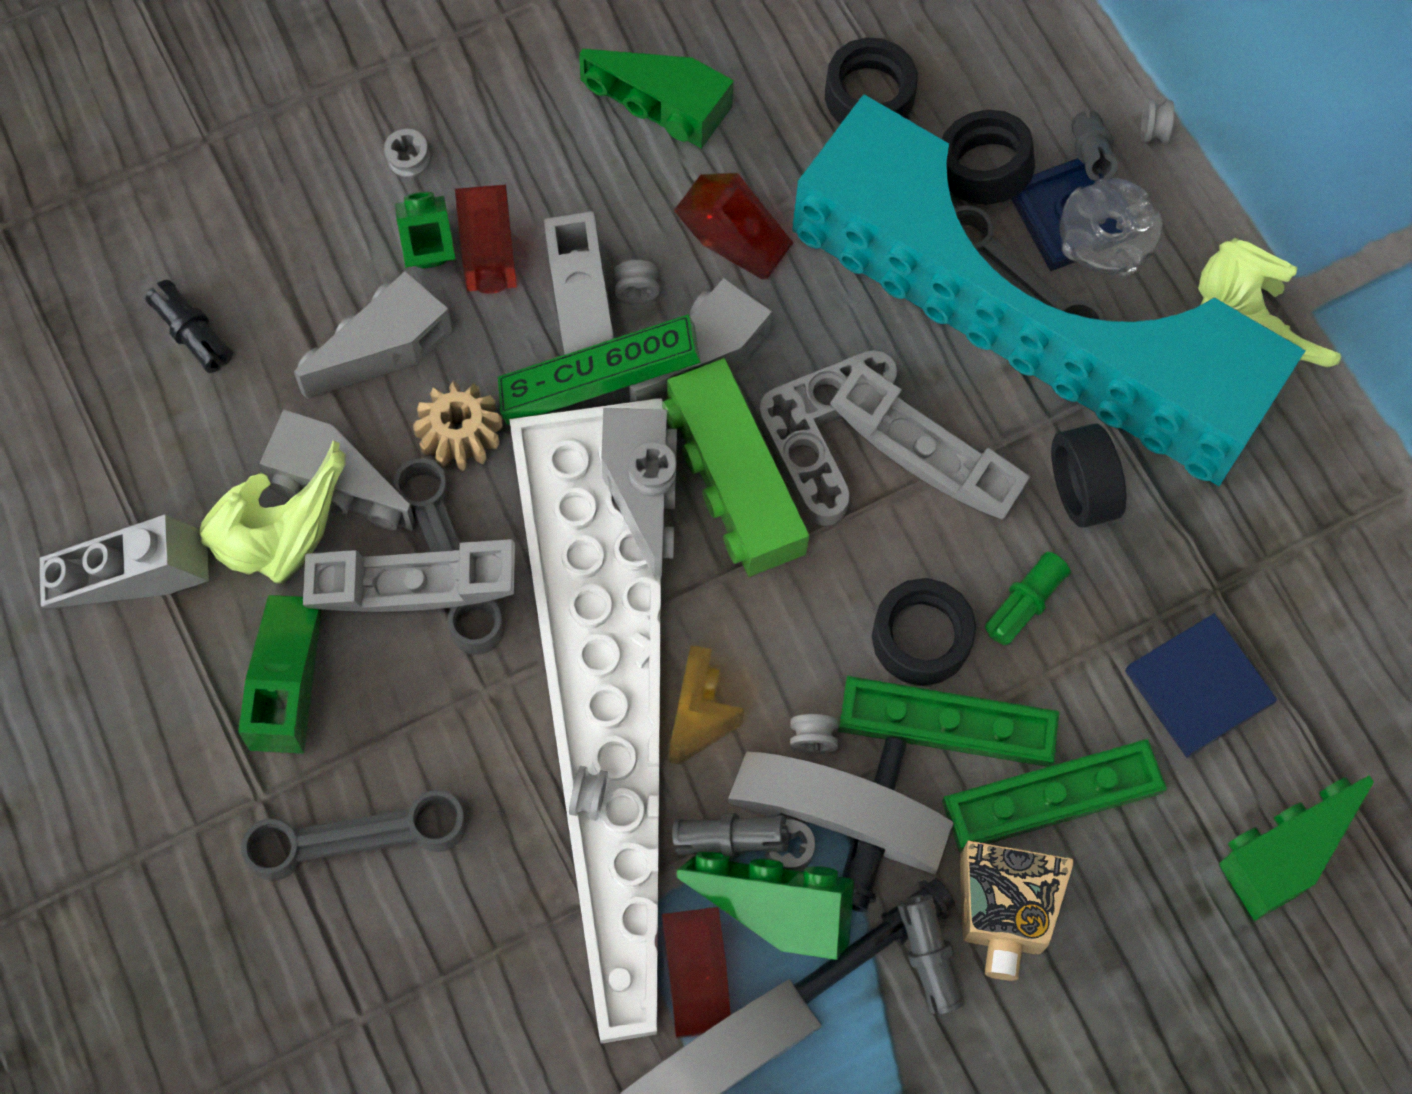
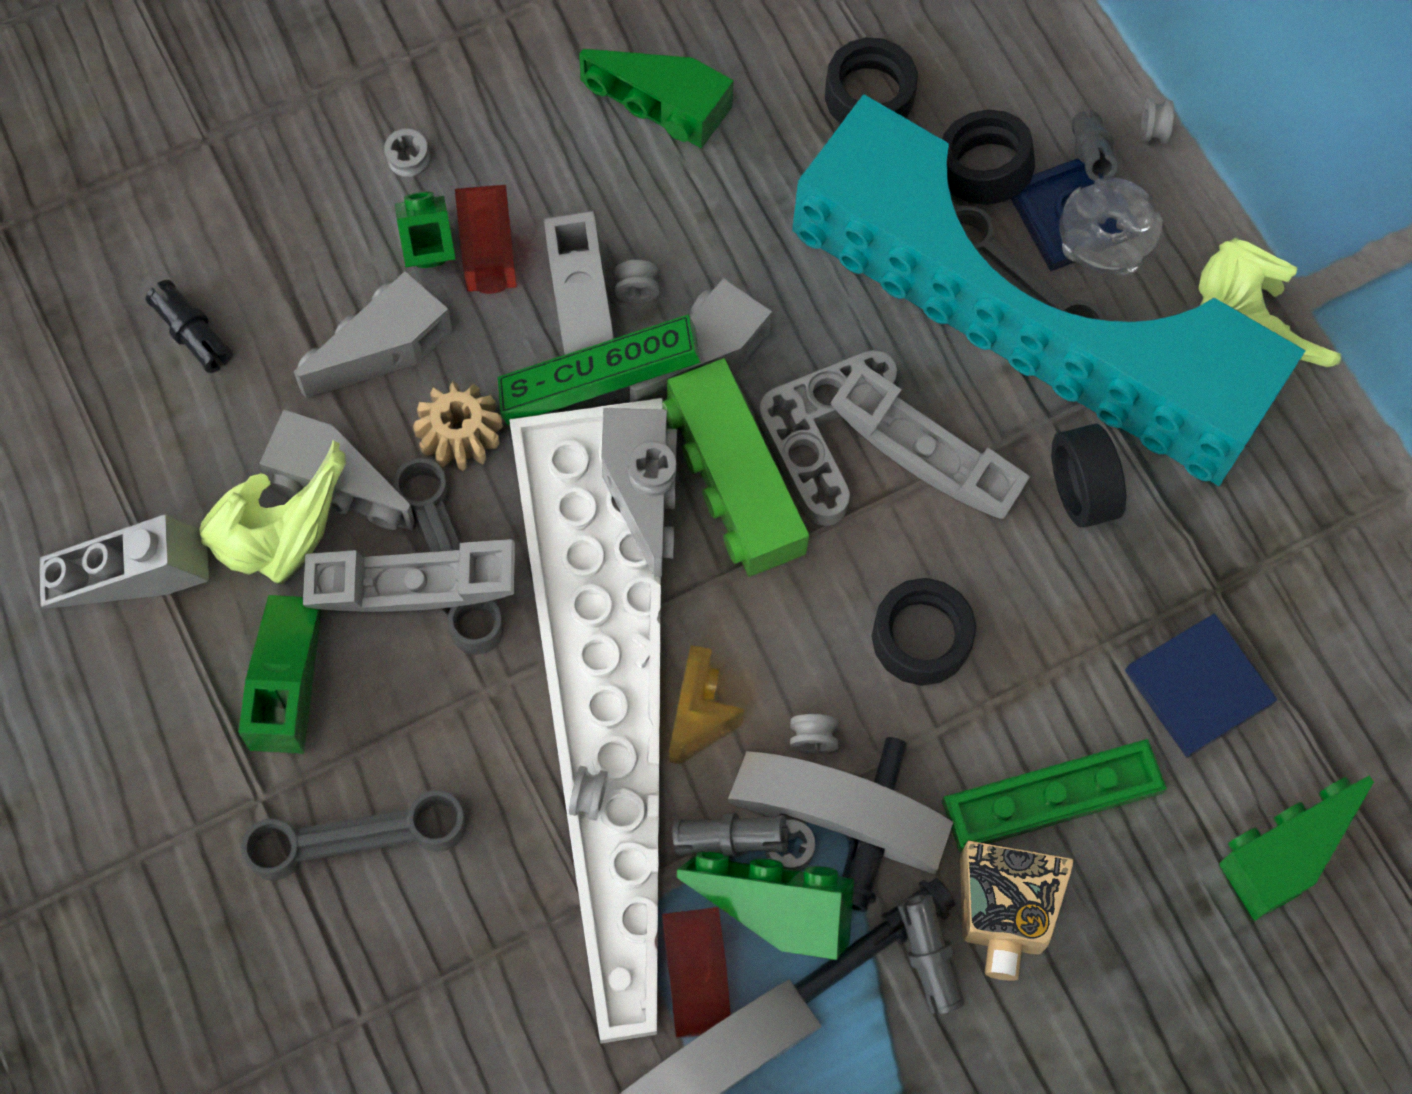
(734, 223): clear red slope -> none
(949, 721): green tile -> none
(1027, 598): green axle -> none

